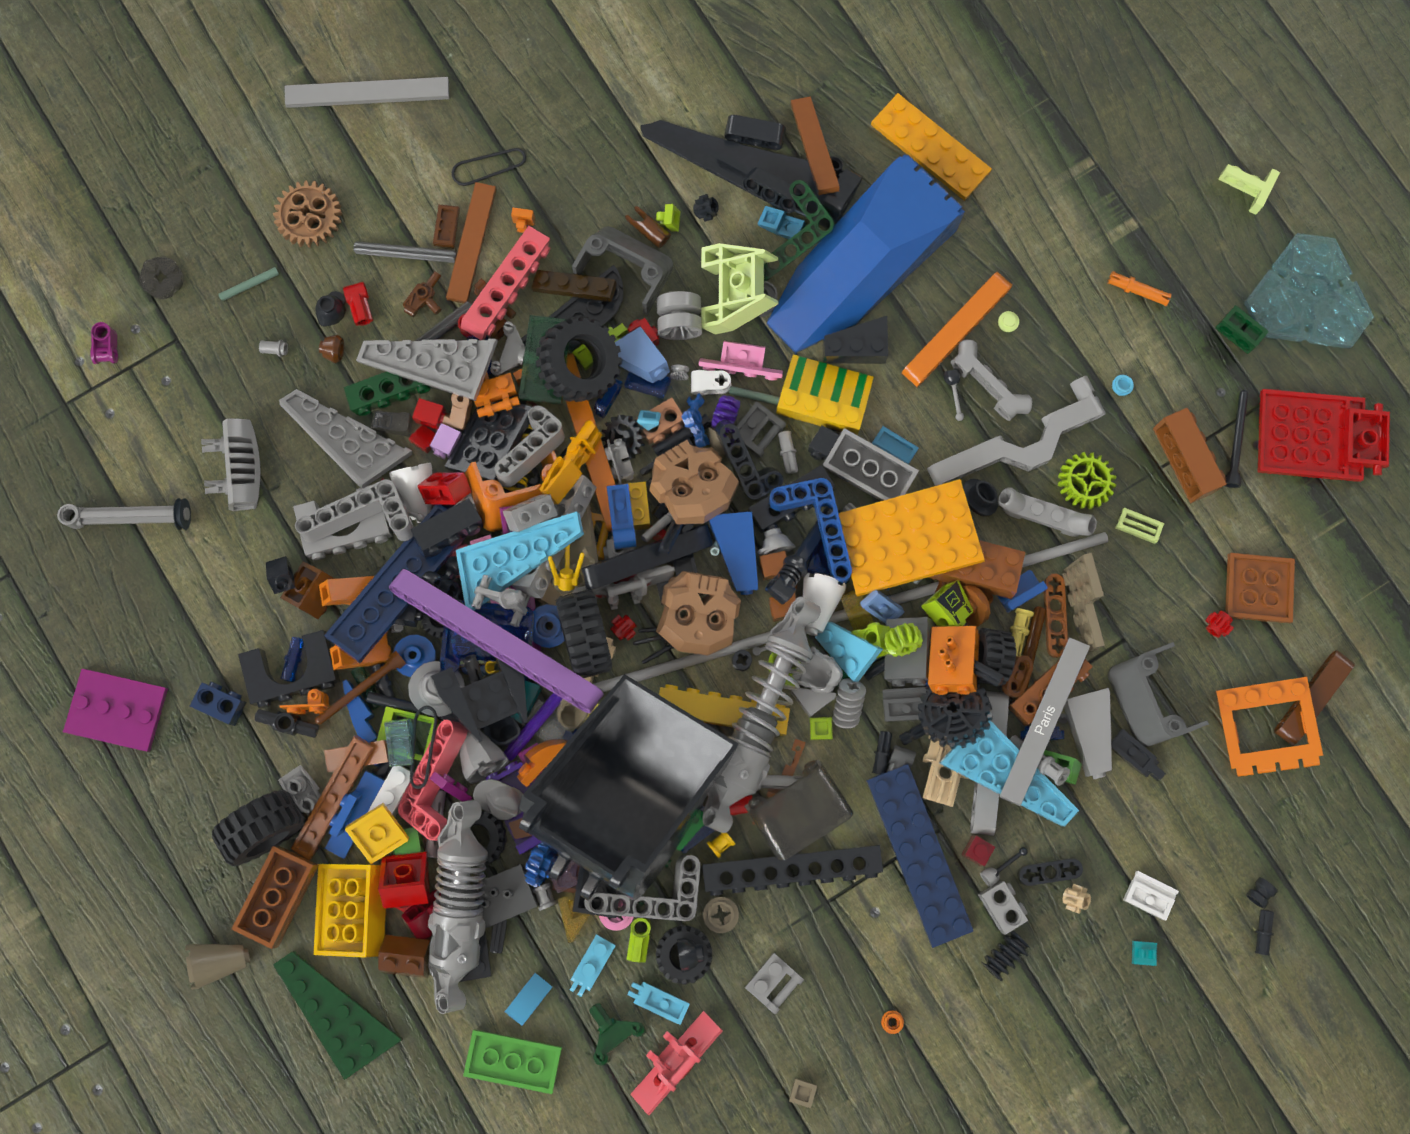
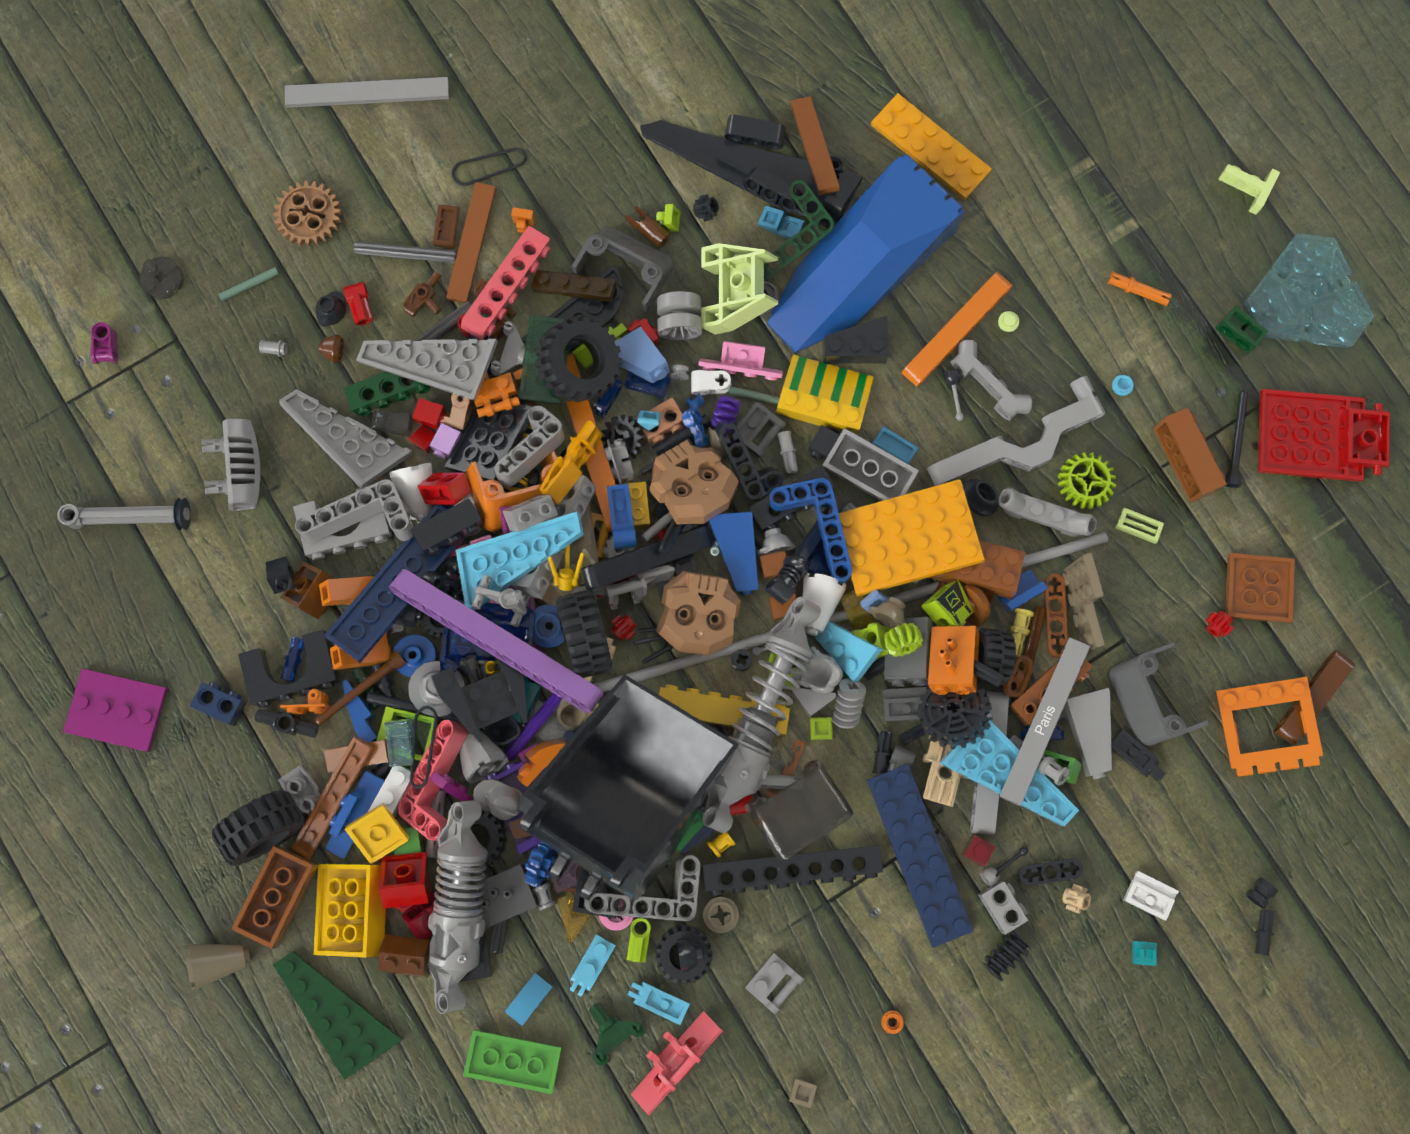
(889, 612): none -> dark tan piece

